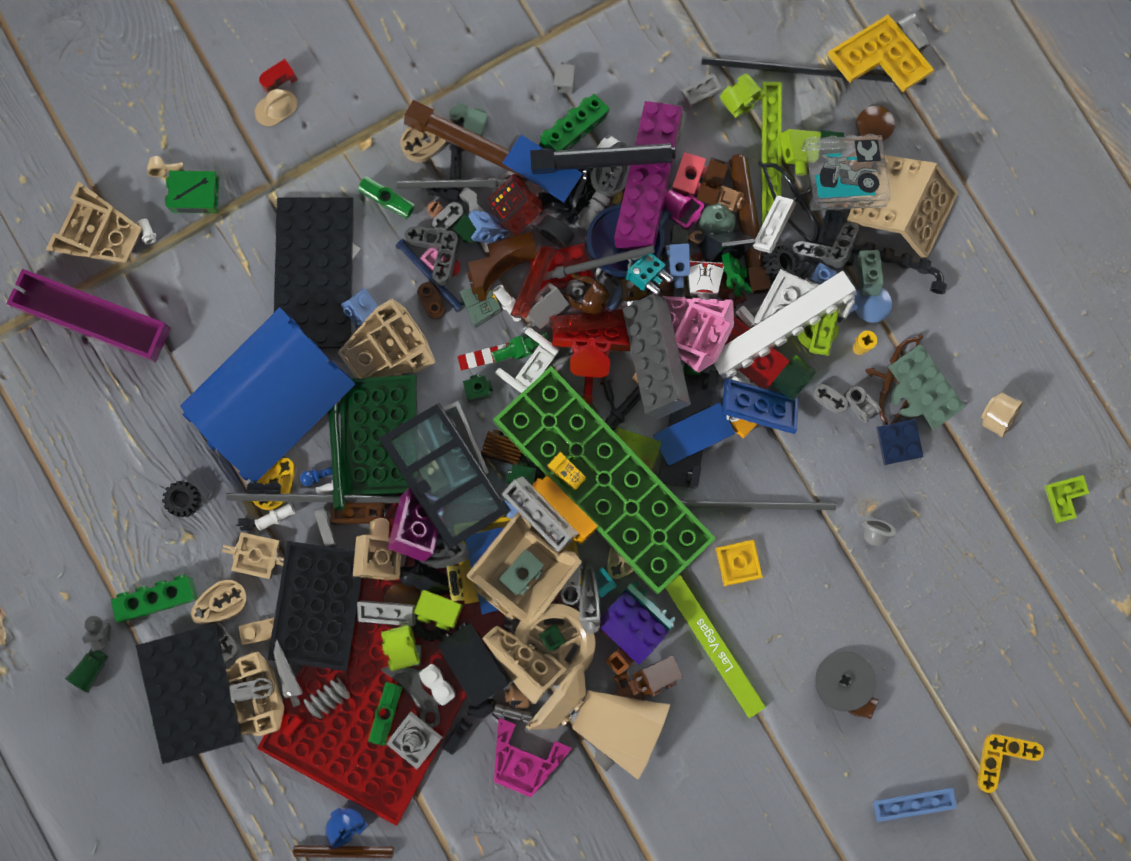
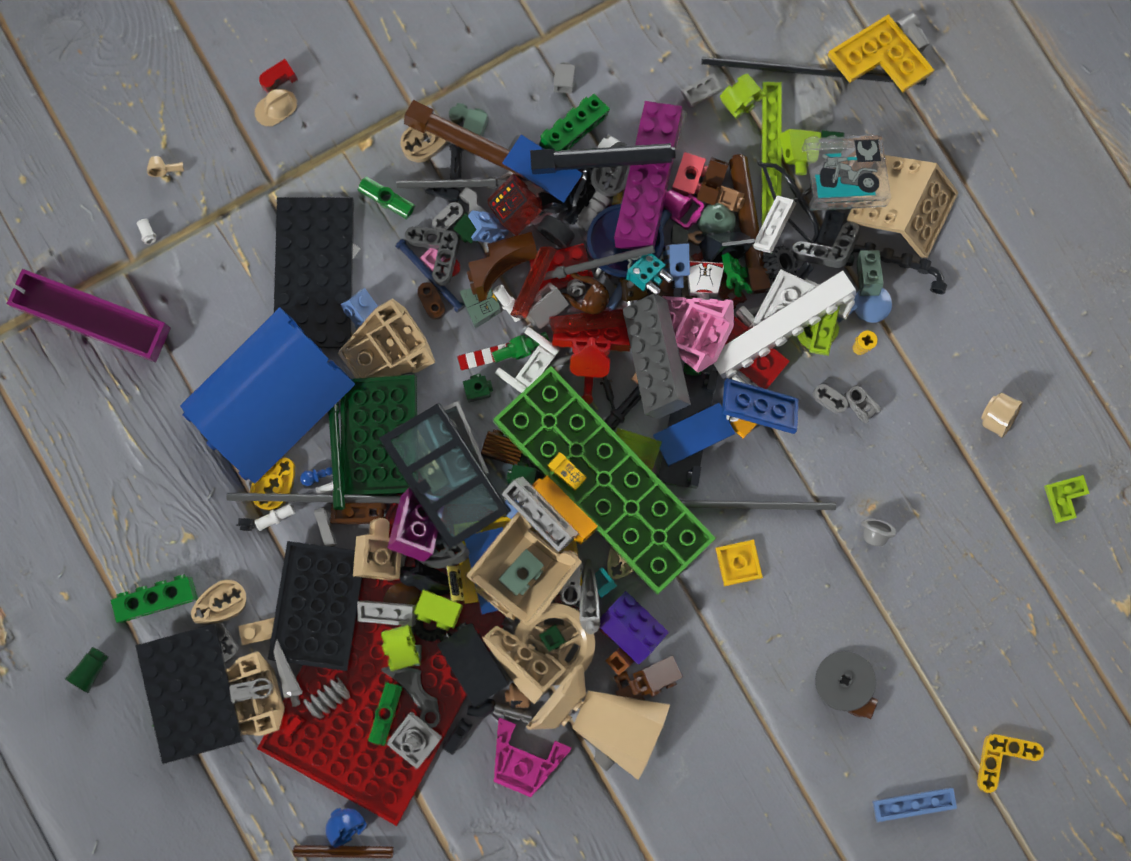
(95, 229): tan wedge -> none
(96, 632): dark grey hips -> none
(173, 490): black tyre -> none
(192, 192): green brick -> none
(255, 555): tan plate -> none
(268, 488): black piece -> none
(434, 679): white brick -> none
(438, 209): nougat hinge -> none
(649, 606): teal plate -> none
(714, 647): lime tile -> none
(794, 377): clear green brick -> none
(822, 273): medium blue brick -> none
(875, 121): reddish brown dish -> none
(889, 377): reddish brown piece -> none
(899, 441): dark blue plate -> none
(923, 388): sand green plate -> none

